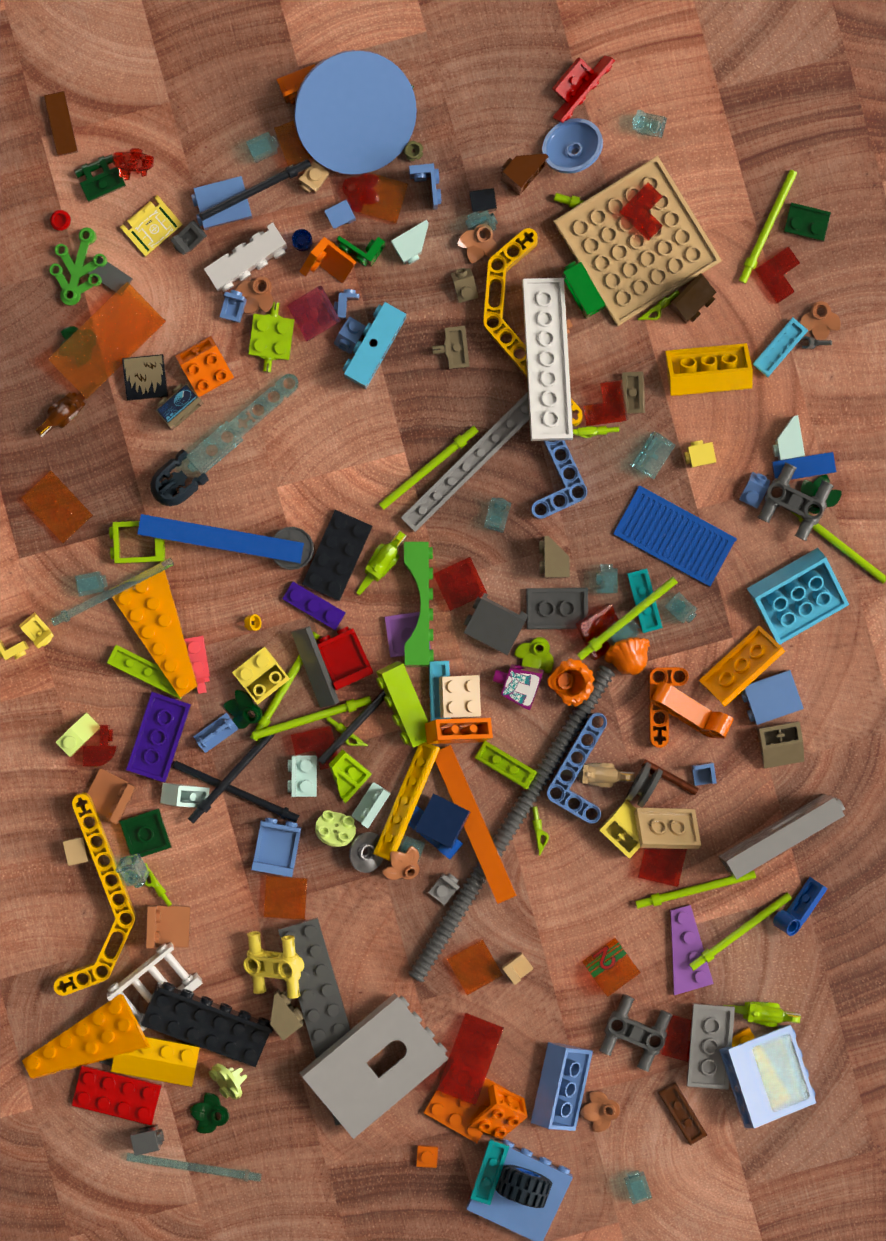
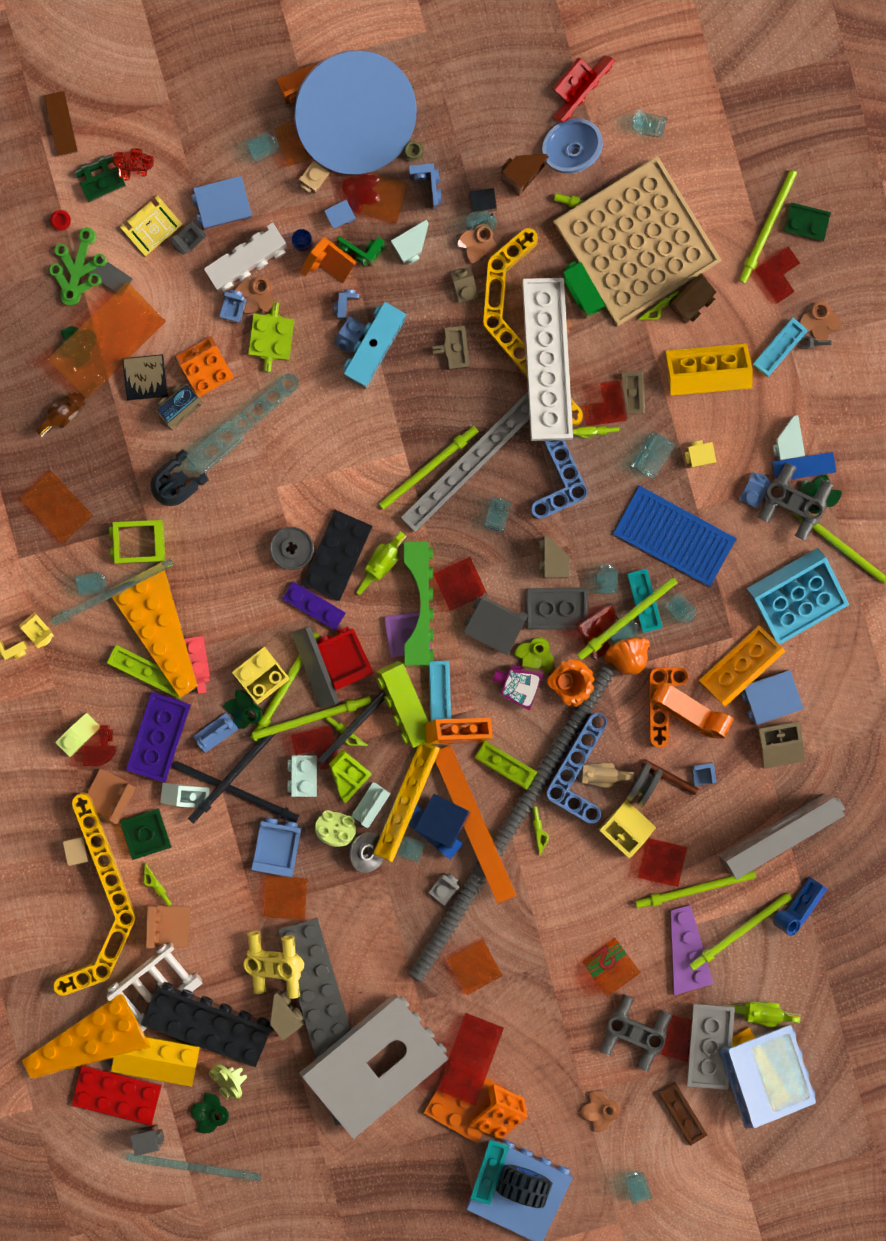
(133, 870): clear light blue brick -> none
(220, 538): blue tile -> none
(257, 622): yellow hinge -> none
(290, 172): black bar -> none
(314, 313): clear pink plate -> none
(401, 863): nougat plate -> none
(427, 1156): orange plate -> none
(459, 696): plate -> none
(517, 968): tan panel -> none
(561, 1087): medium blue slope -> none
(638, 213): clear red plate -> none
(667, 828): tan plate -> none

